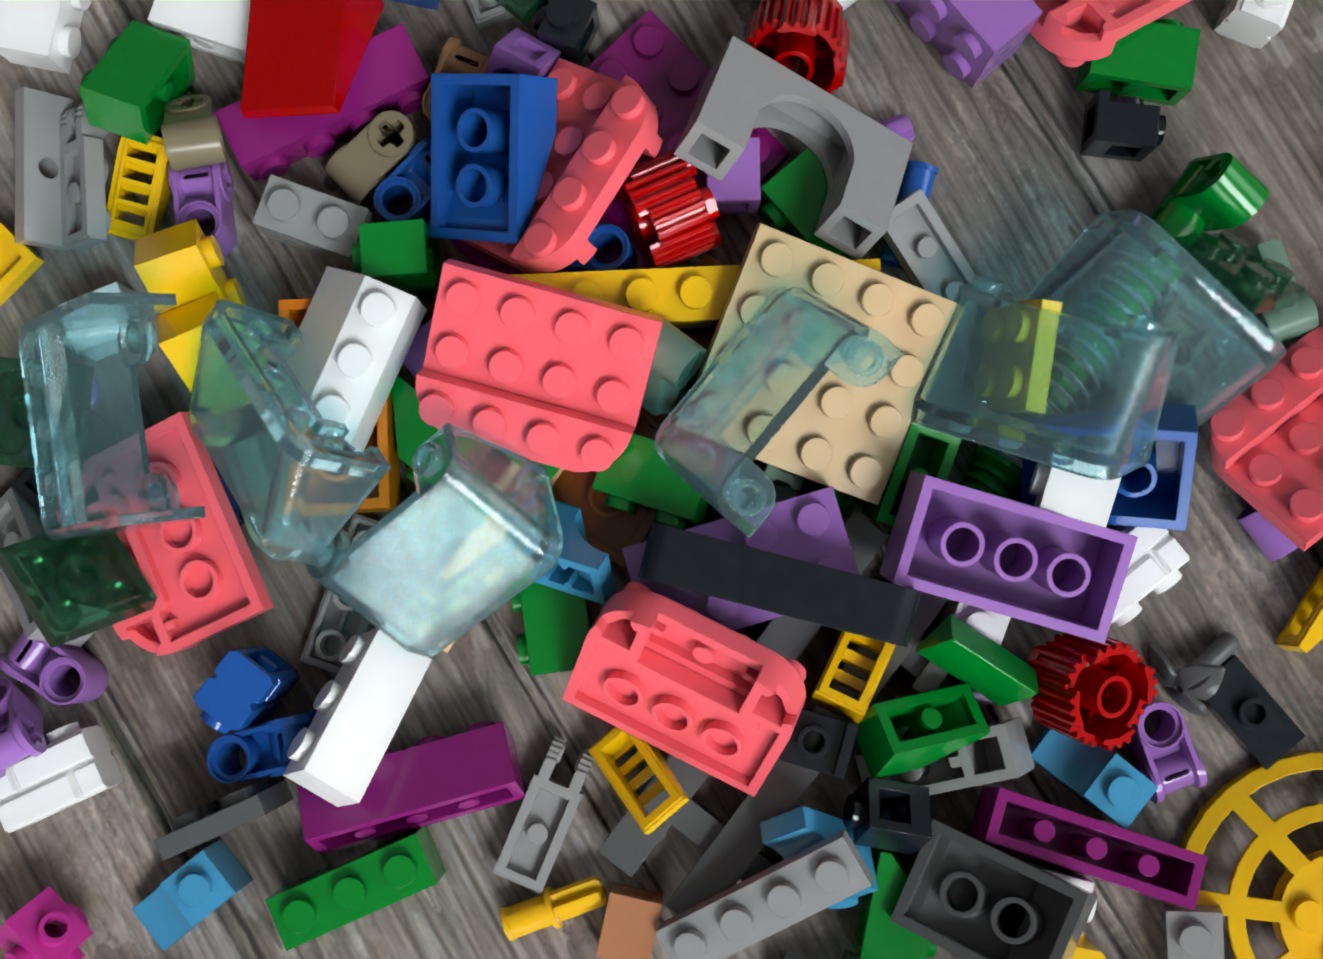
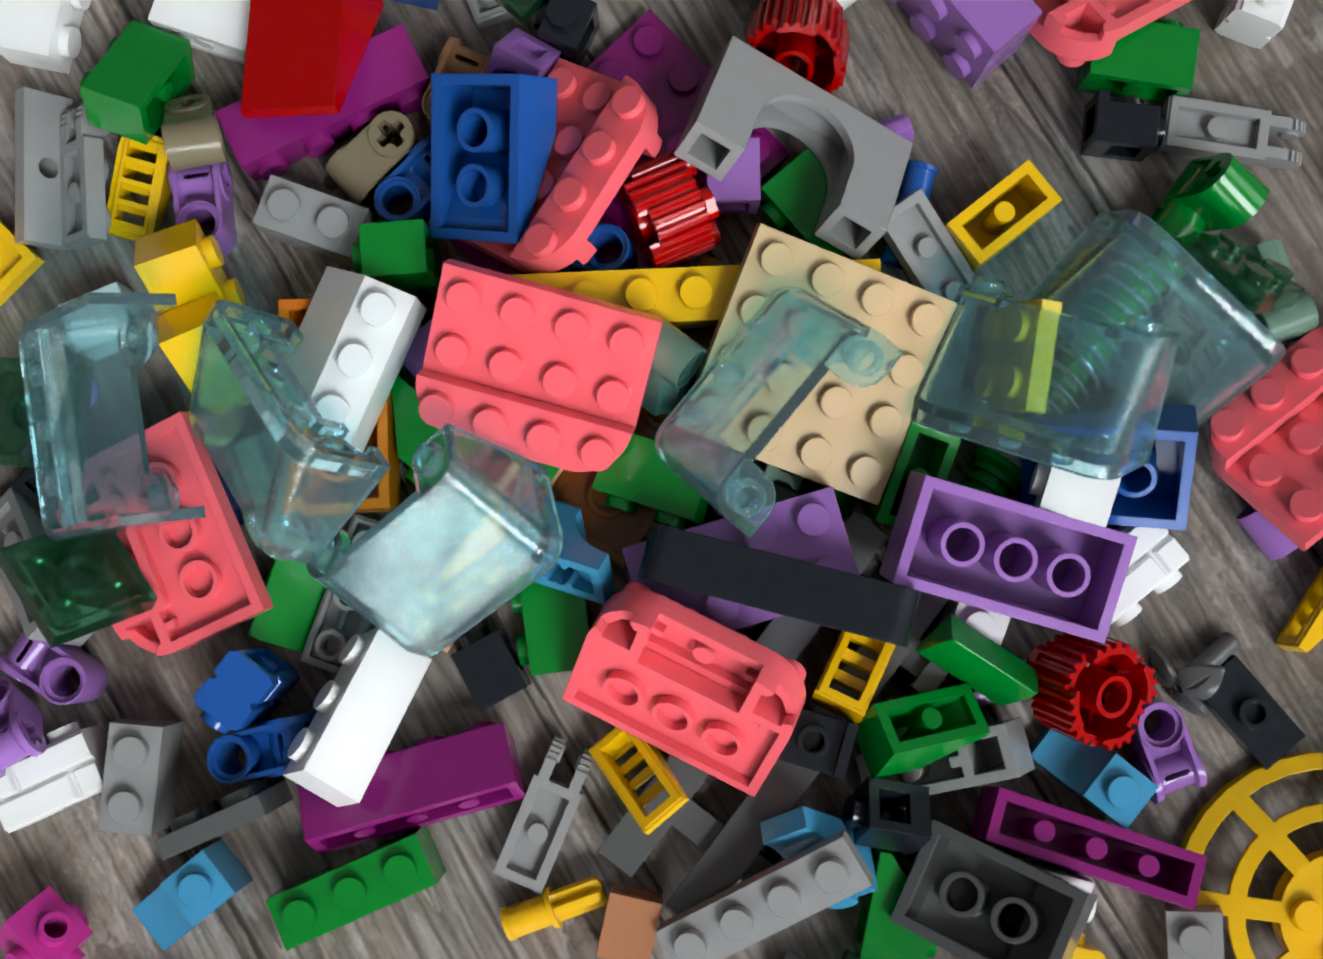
(140, 776): none -> light grey brick
(295, 603): none -> green slope
(490, 666): none -> black brick
(1002, 215): none -> yellow brick
(1214, 128): none -> light grey hinge

